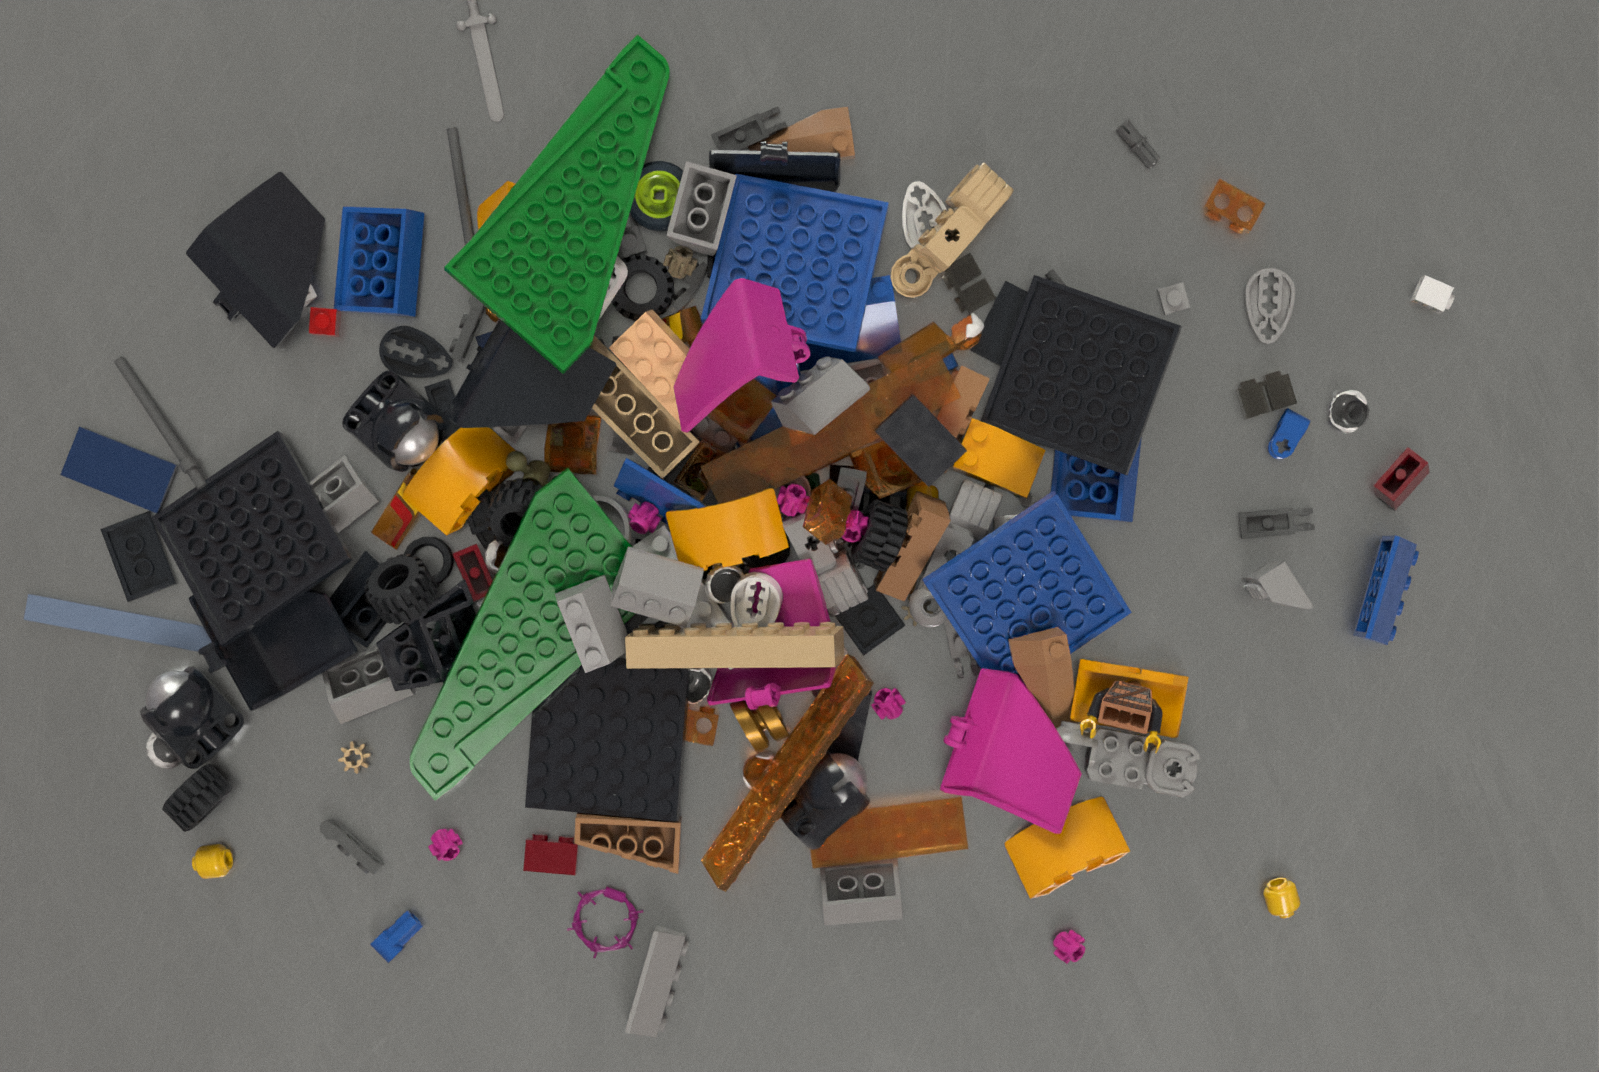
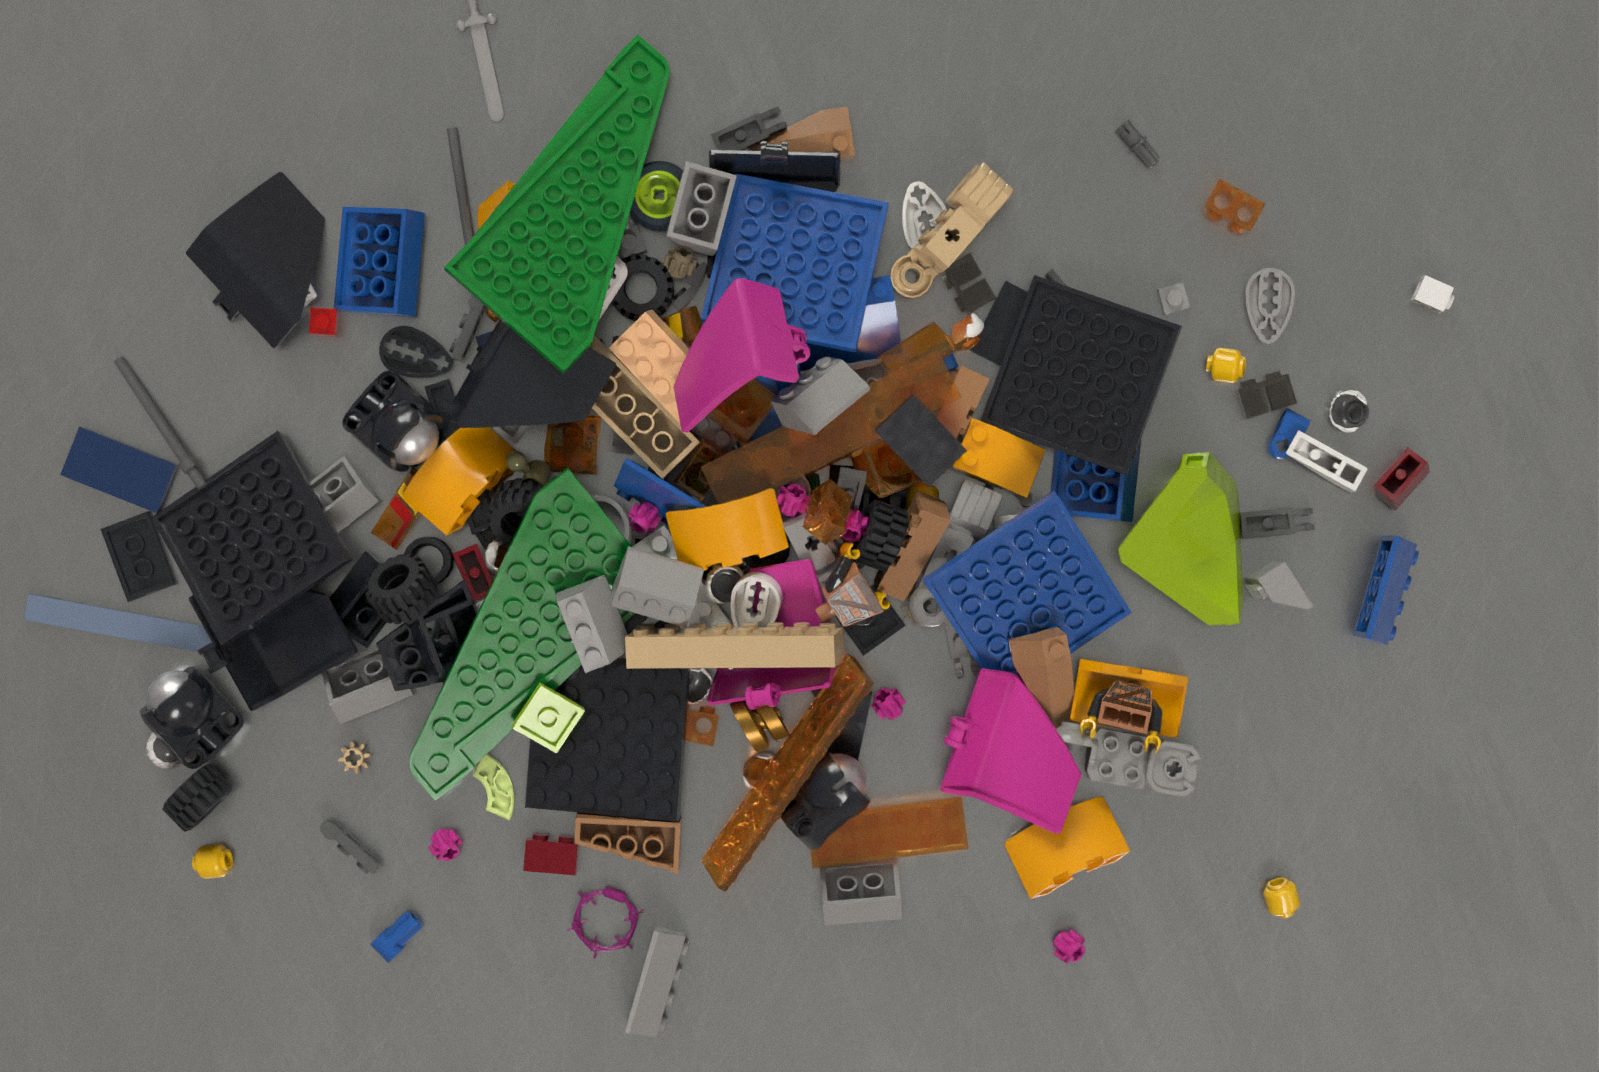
(497, 785): none -> yellowish green tile
(548, 717): none -> plate
(850, 593): none -> torso
(1193, 541): none -> lime panel
(1226, 365): none -> yellow head
(1326, 462): none -> white slope

